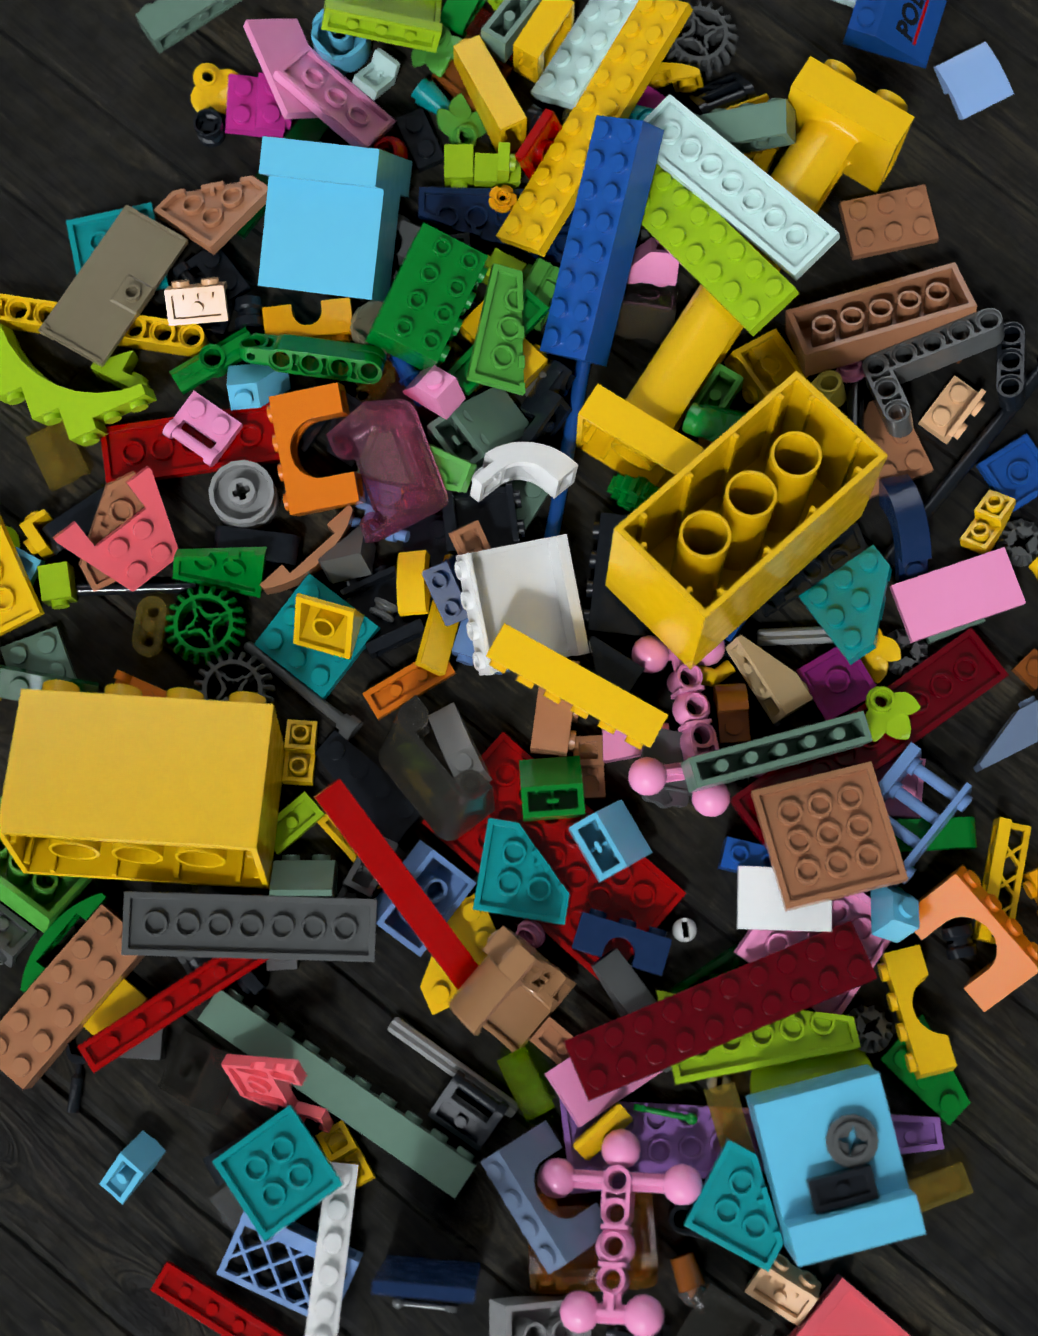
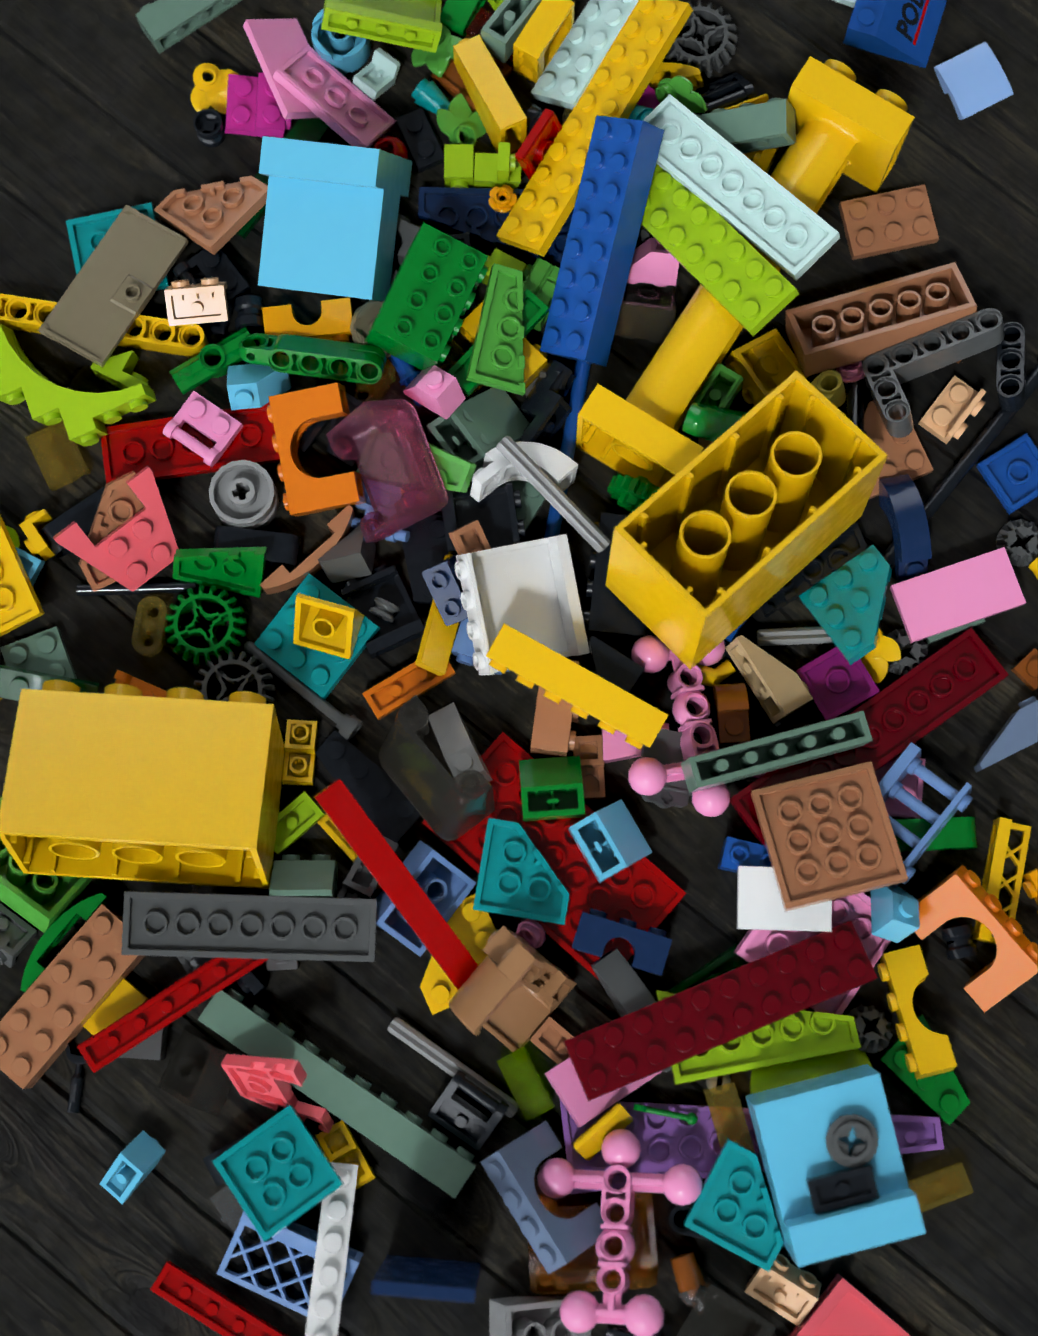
(57, 585): lime brick -> none
(399, 1302): dark grey hinge -> none
(412, 590): yellow slope -> none
(553, 494): none -> light grey axle
(677, 929): white hinge -> none
(683, 91): none -> bright green plate
(893, 716): lime plate -> none
(989, 522): yellow slope -> none

